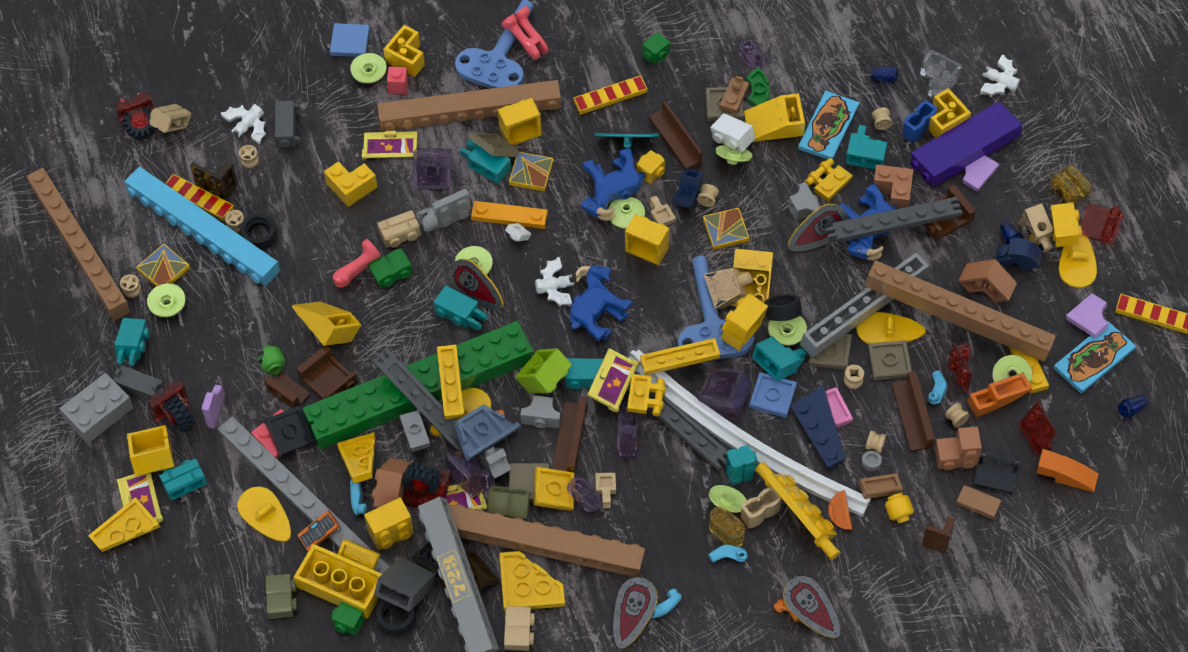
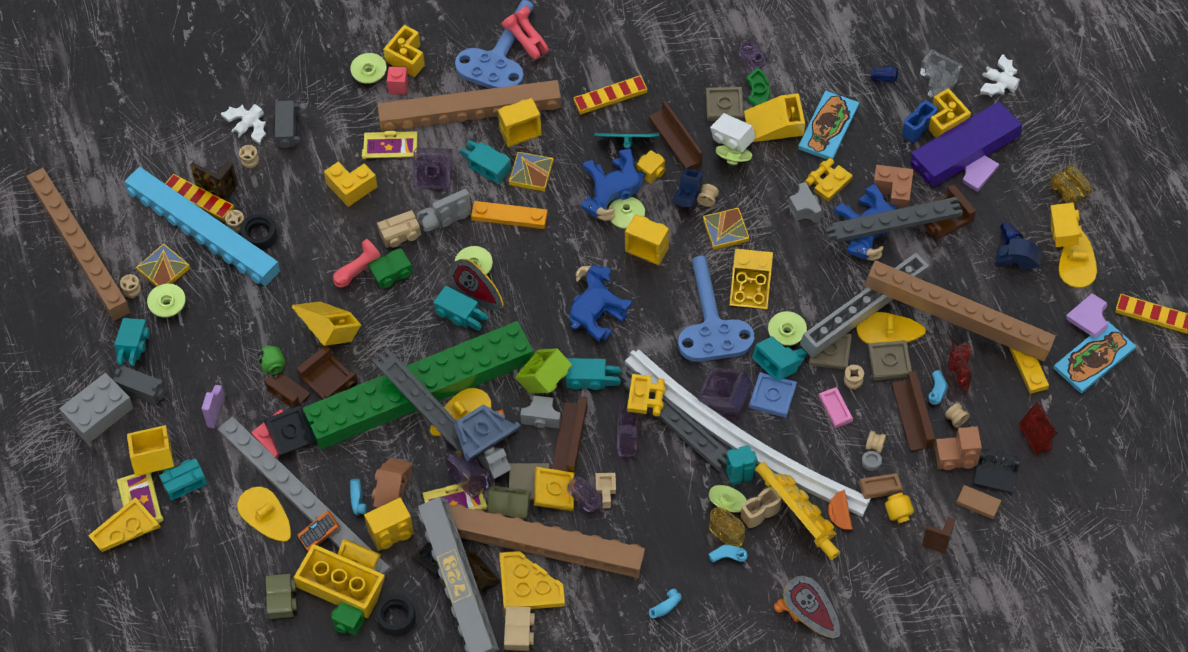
(136, 115): plate -> none
(170, 118): tan brick -> none
(173, 406): plate -> none
(349, 40): medium blue tile -> none
(359, 456): yellow wing -> none
(404, 584): dark grey brick -> none
(414, 431): light grey brick -> none
(424, 484): plate -> none
(450, 382): yellow plate -> none
(494, 144): dark tan tile -> none
(518, 232): white plate -> none
(550, 284): white animal -> none
(616, 376): door -> none
(633, 610): shield -> none
(656, 48): green brick -> none
(661, 213): tan plate -> none
(679, 356): yellow plate -> none
(727, 286): tan torso -> none
(734, 95): medium nougat plate -> none
(743, 321): yellow piece -> none
(783, 307): black tyre -> none
(812, 232): shield -> none
(818, 422): dark blue wing -> none
(865, 151): teal hinge -> none
(882, 118): tan wheel -> none
(990, 278): nougat brick -> none
(998, 394): orange slope -> none
(1008, 363): yellowish green dish -> none
(1036, 227): tan torso -> none
(1067, 471): orange slope -> none
(1101, 223): clear red hinge -> none
(1132, 406): clear blue cone -> none

